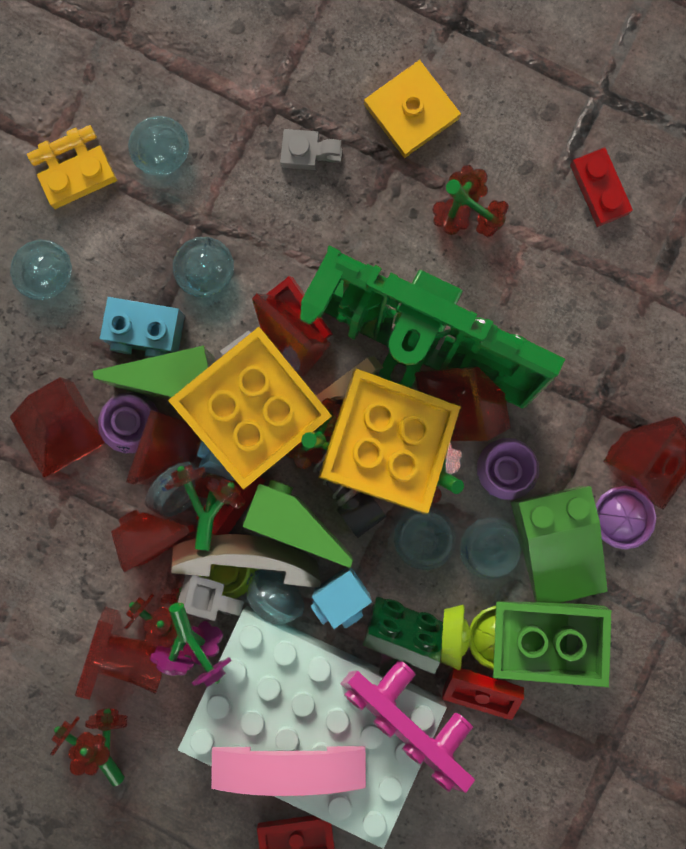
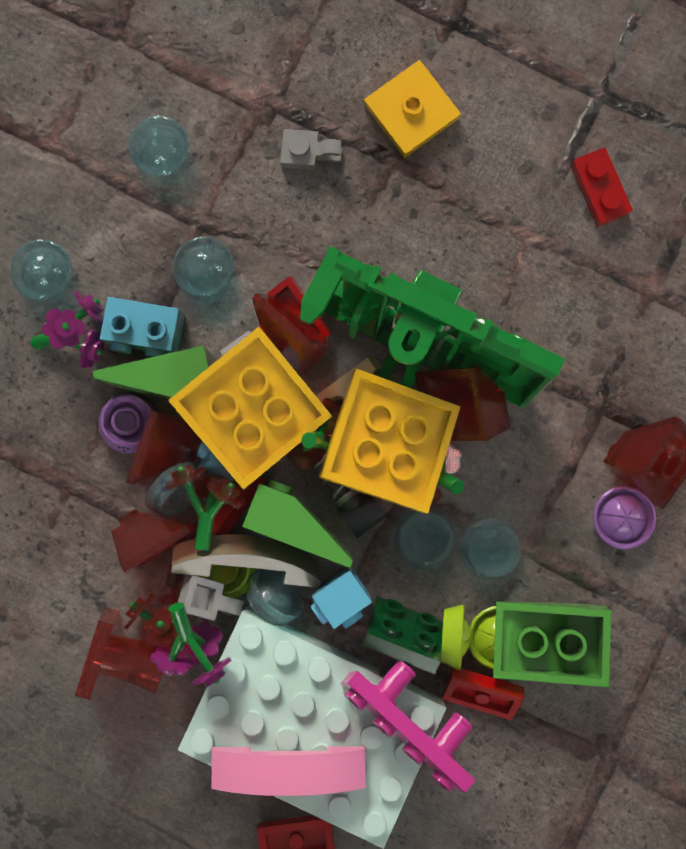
(56, 426): clear red slope -> none
(66, 328): none -> magenta plant
(76, 176): yellow plate -> none
(92, 751): clear red plant -> none
(466, 189): clear red plant -> none
(511, 478): medium lavender hat -> none
(562, 544): bright green slope -> none

